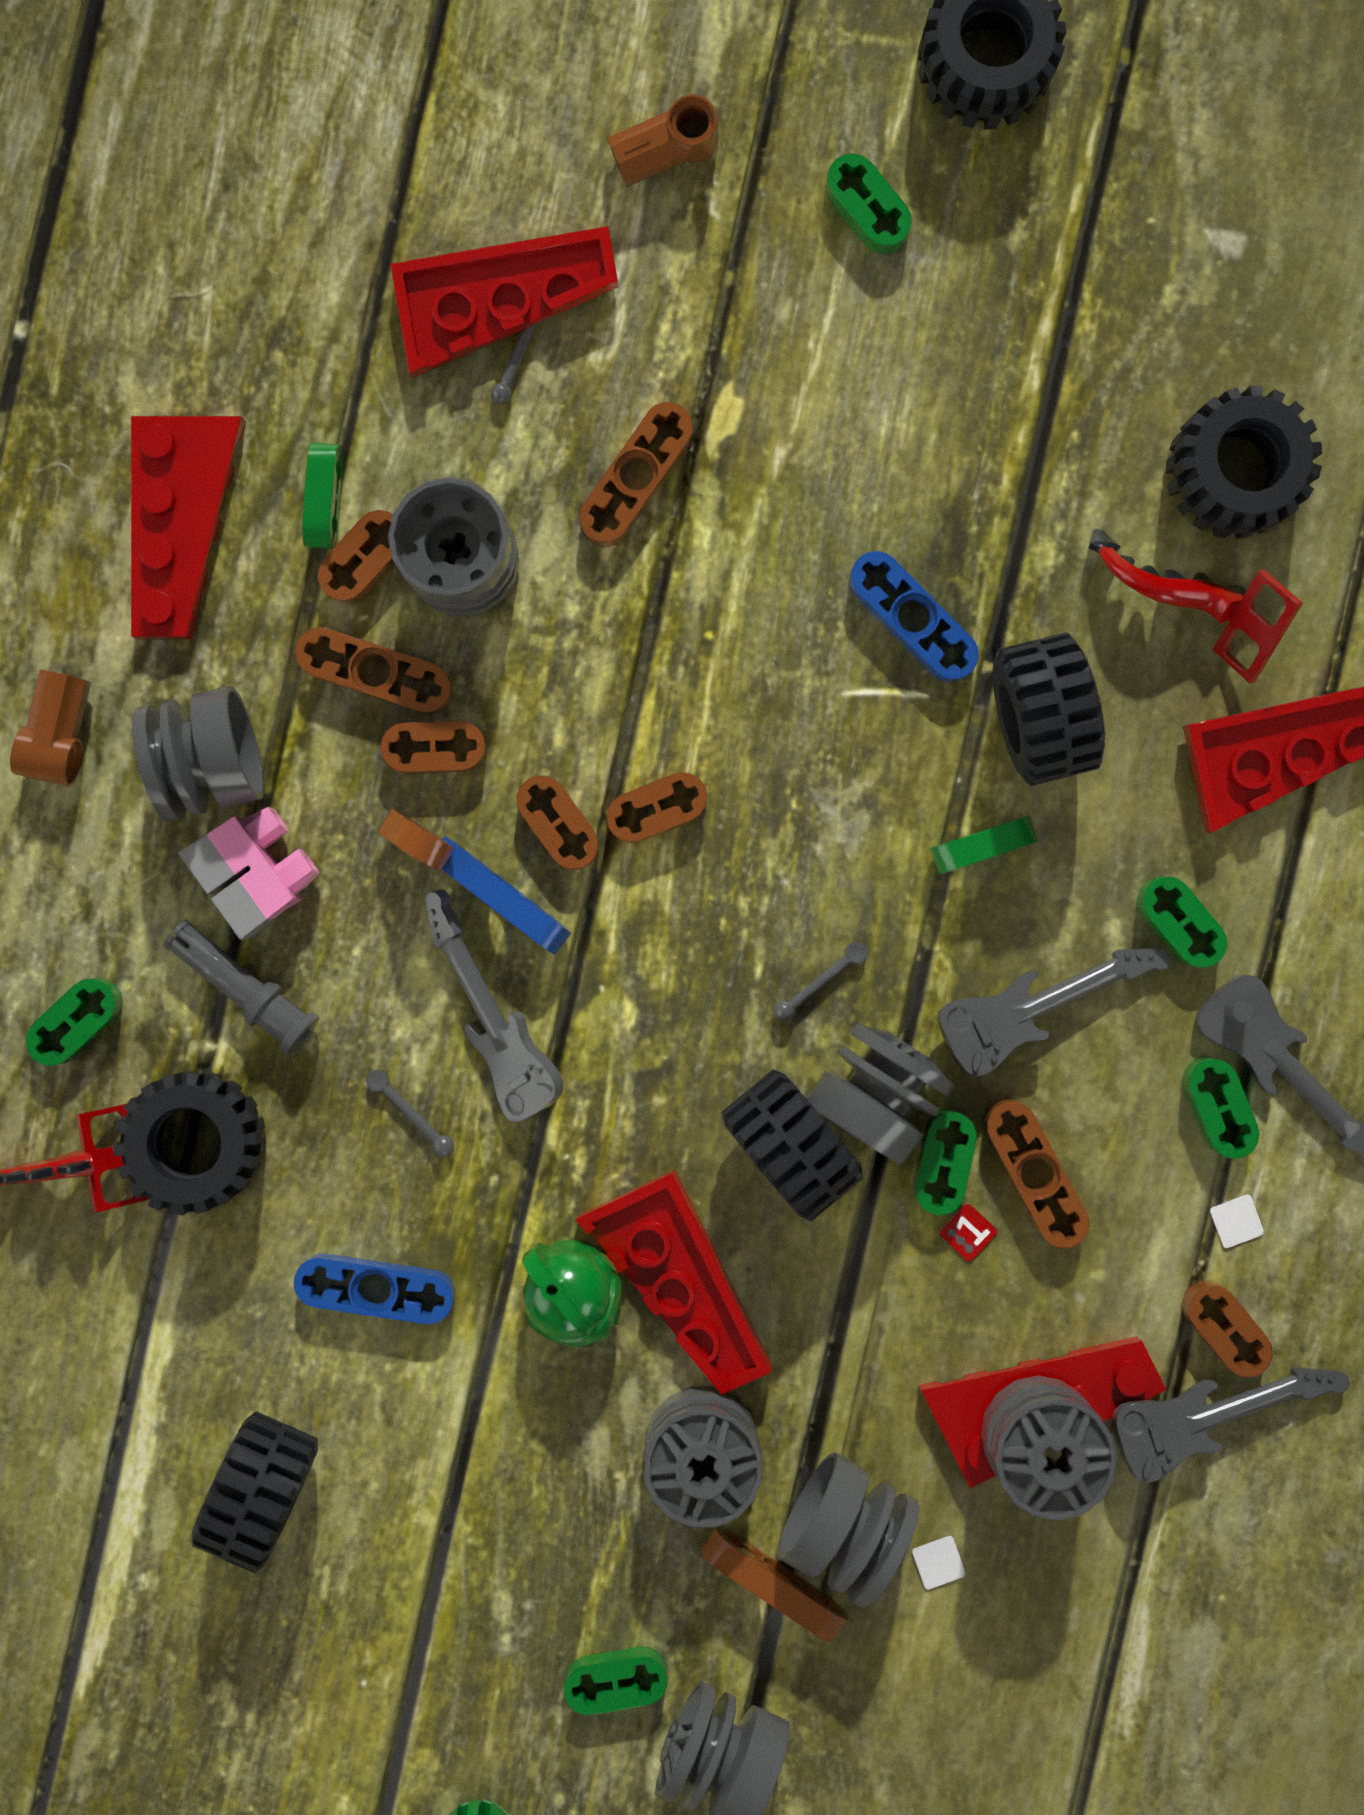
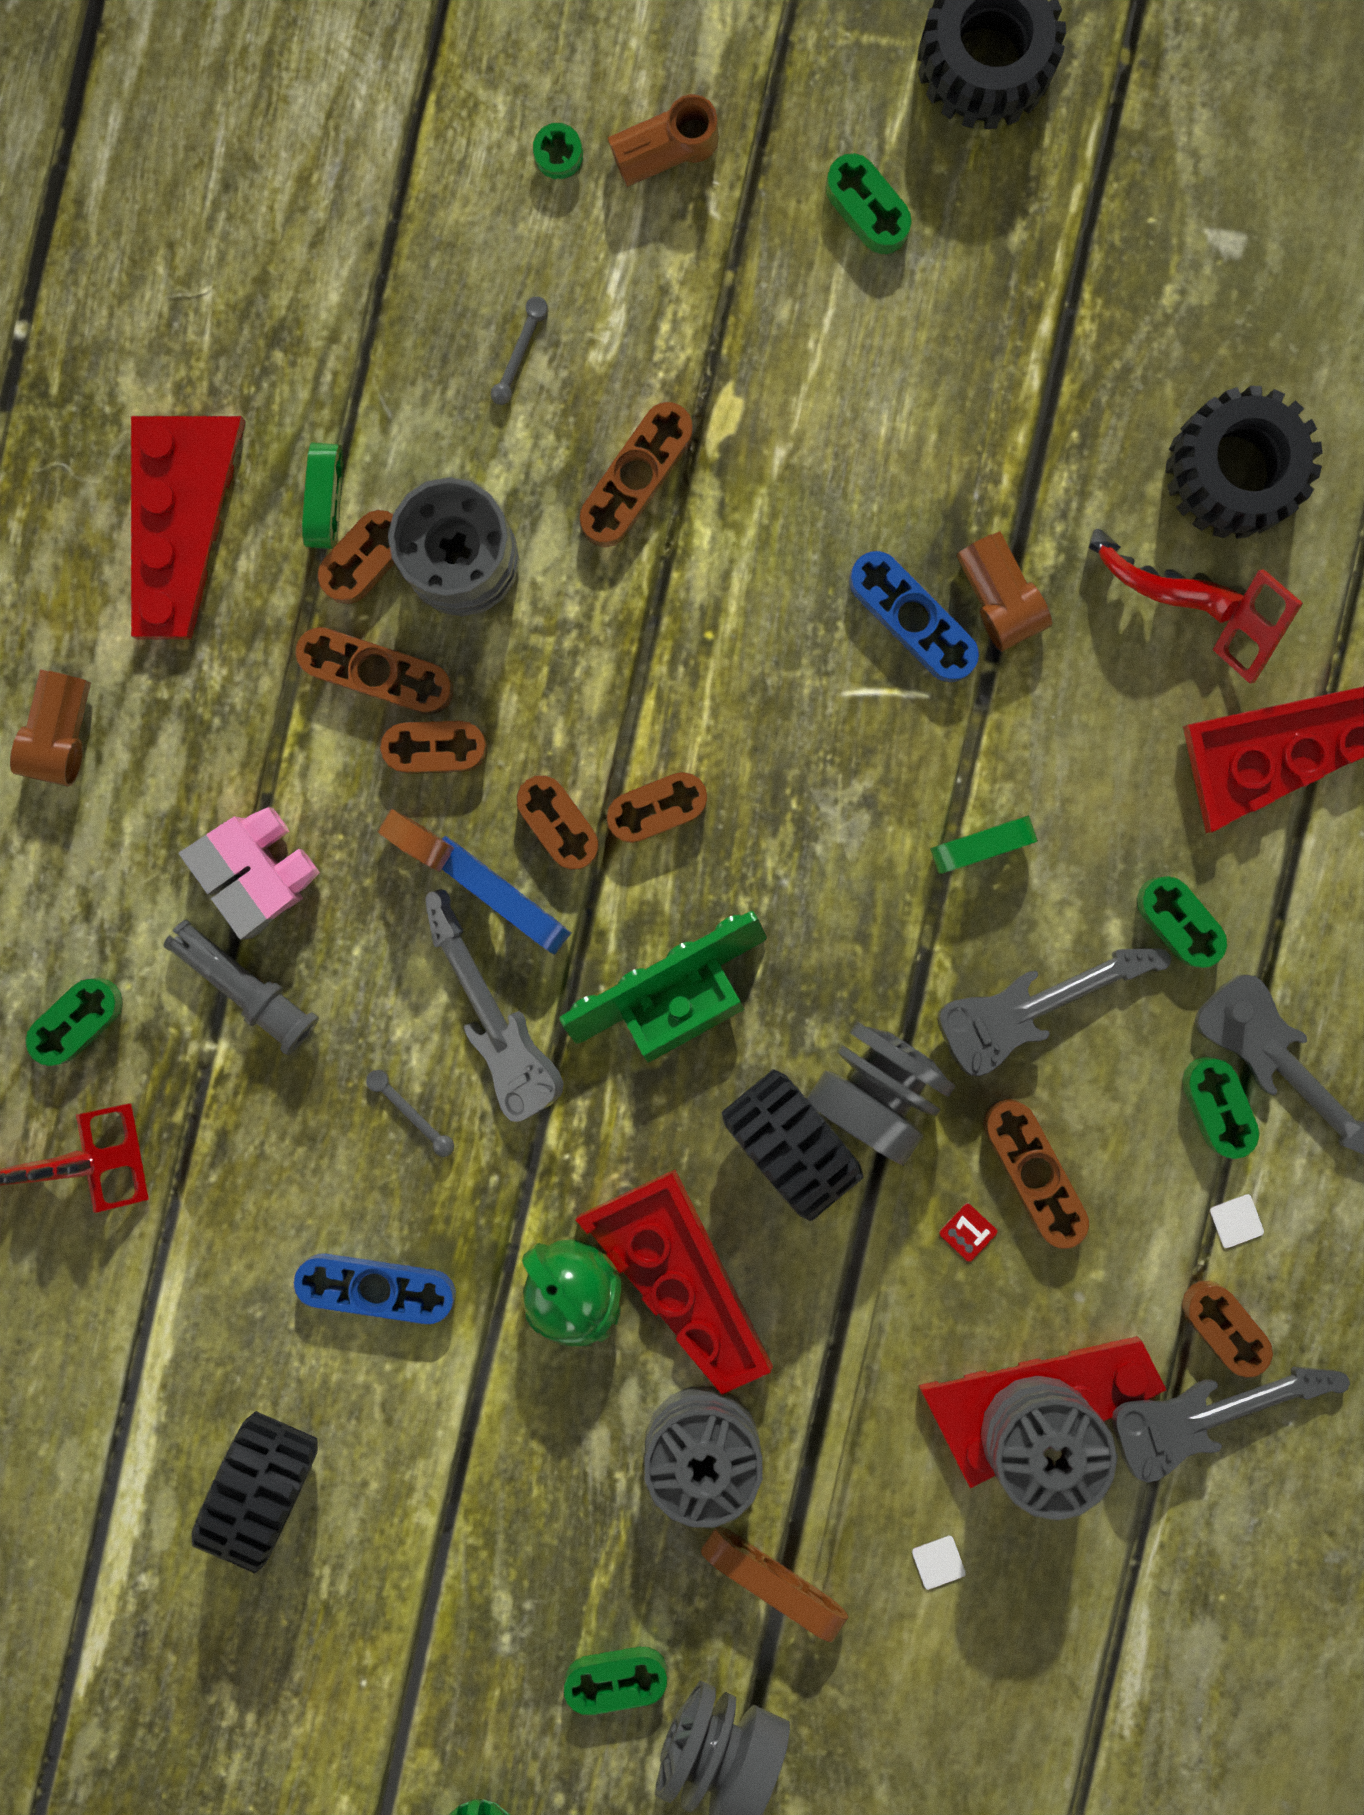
(144, 1151): black tyre -> none
(186, 756): dark grey wheel -> none
(488, 293): red wing -> none
(573, 144): none -> green bush
(674, 996): none -> green bracket
(854, 953): dark grey hinge -> none
(857, 1534): dark grey wheel -> none
(957, 1165): green beam -> none
(1009, 604): none -> dark orange piece
(1049, 709): black tyre -> none

